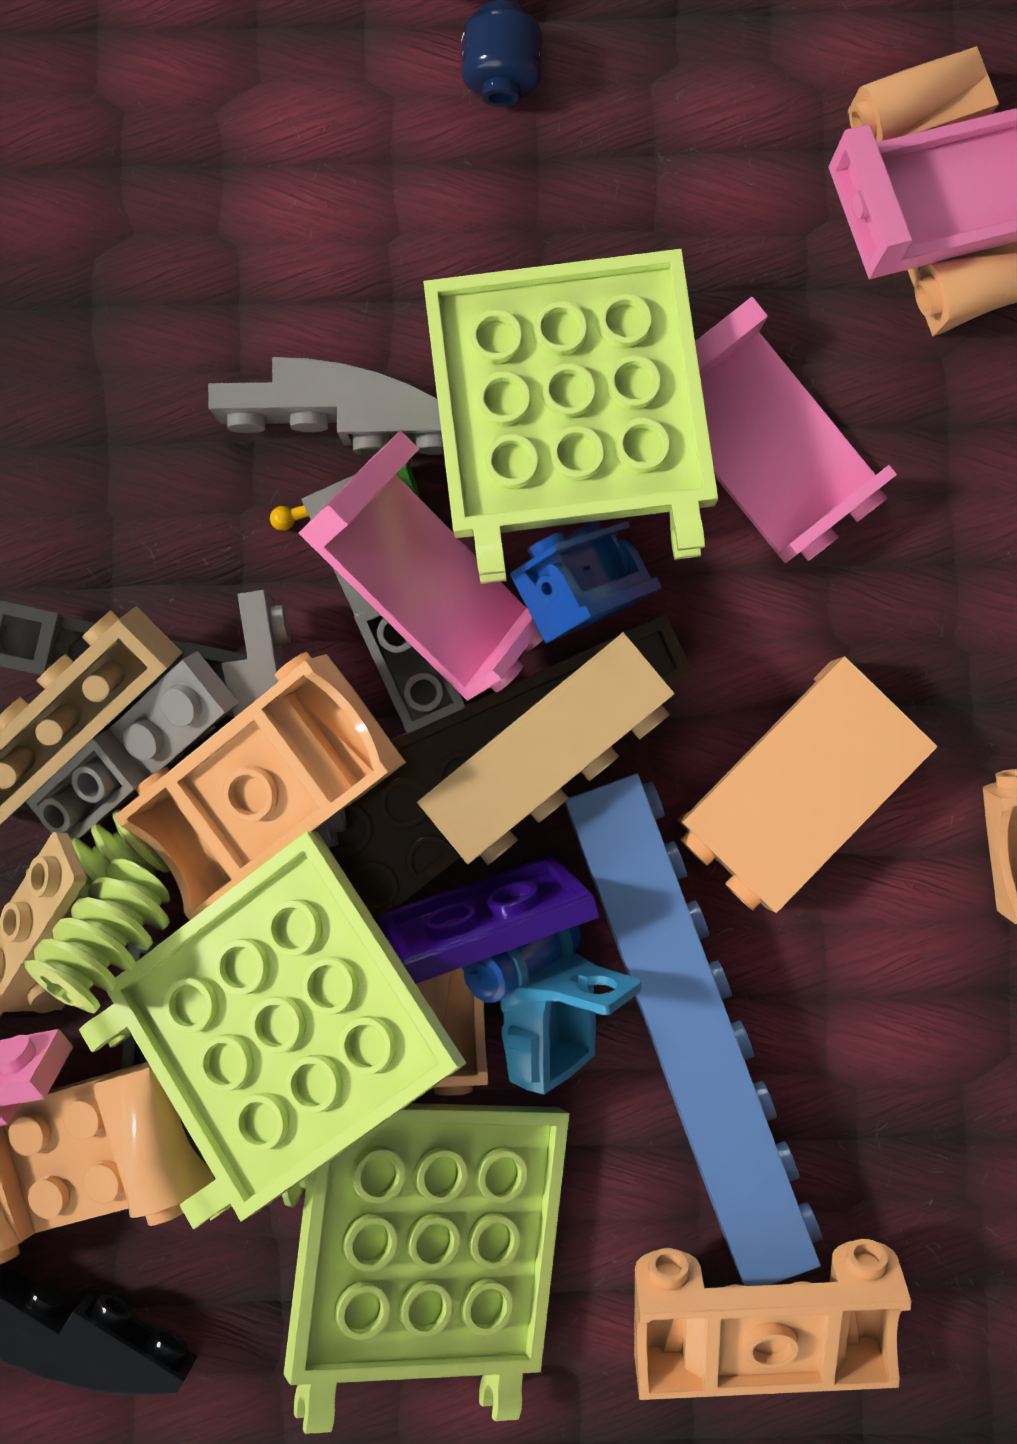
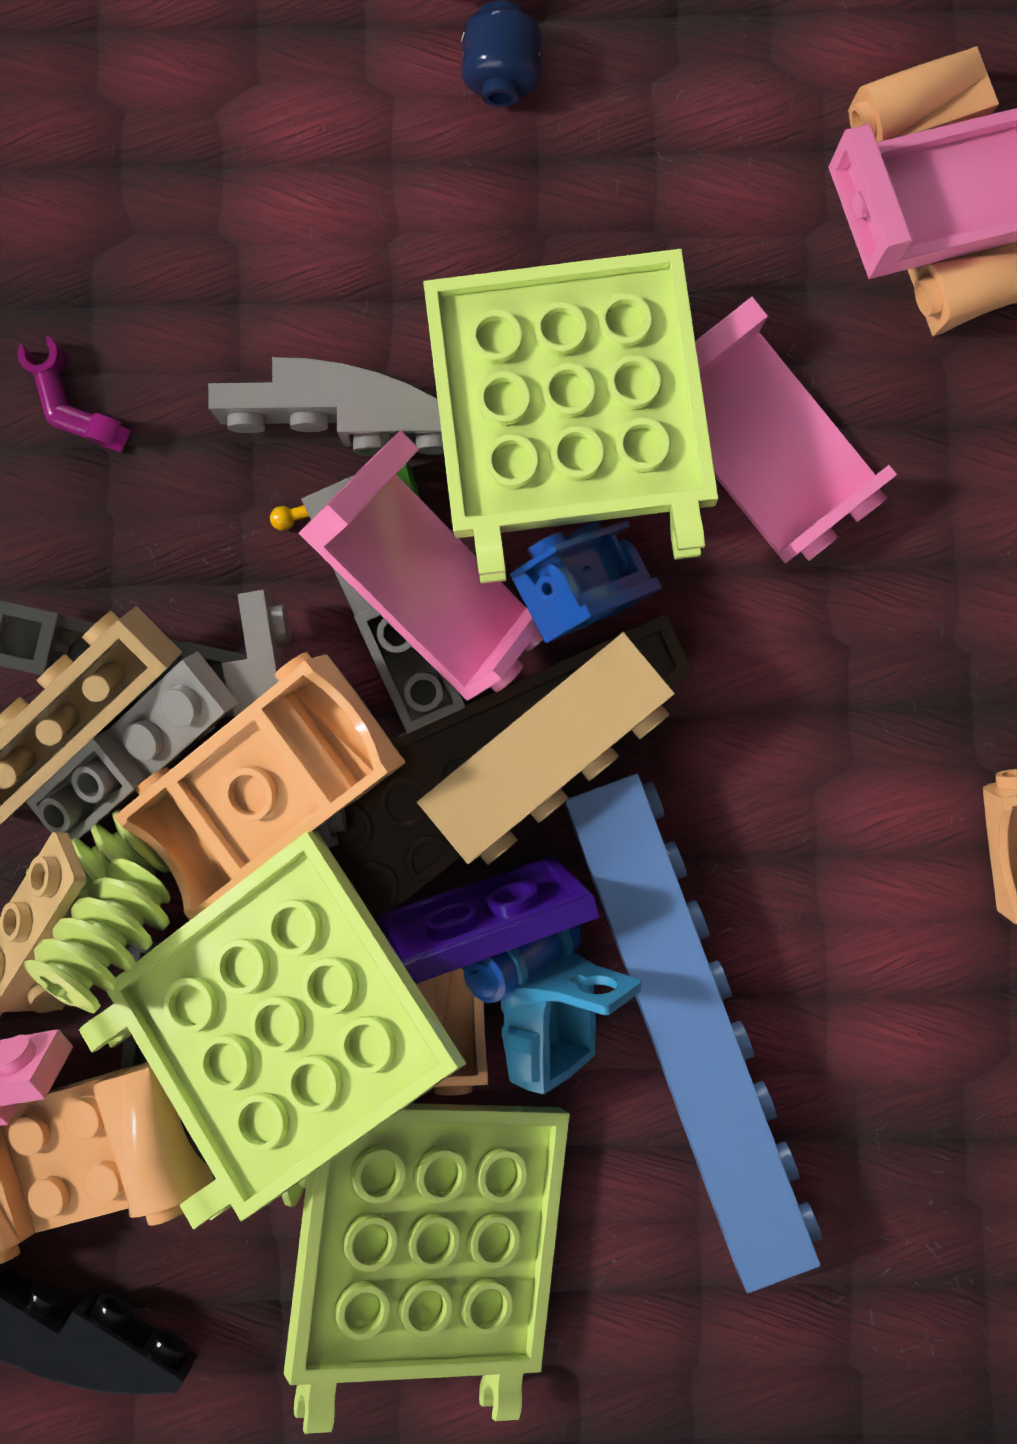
(58, 413): none -> magenta arm
(768, 1335): light nougat piece -> none
(805, 787): light nougat panel -> none

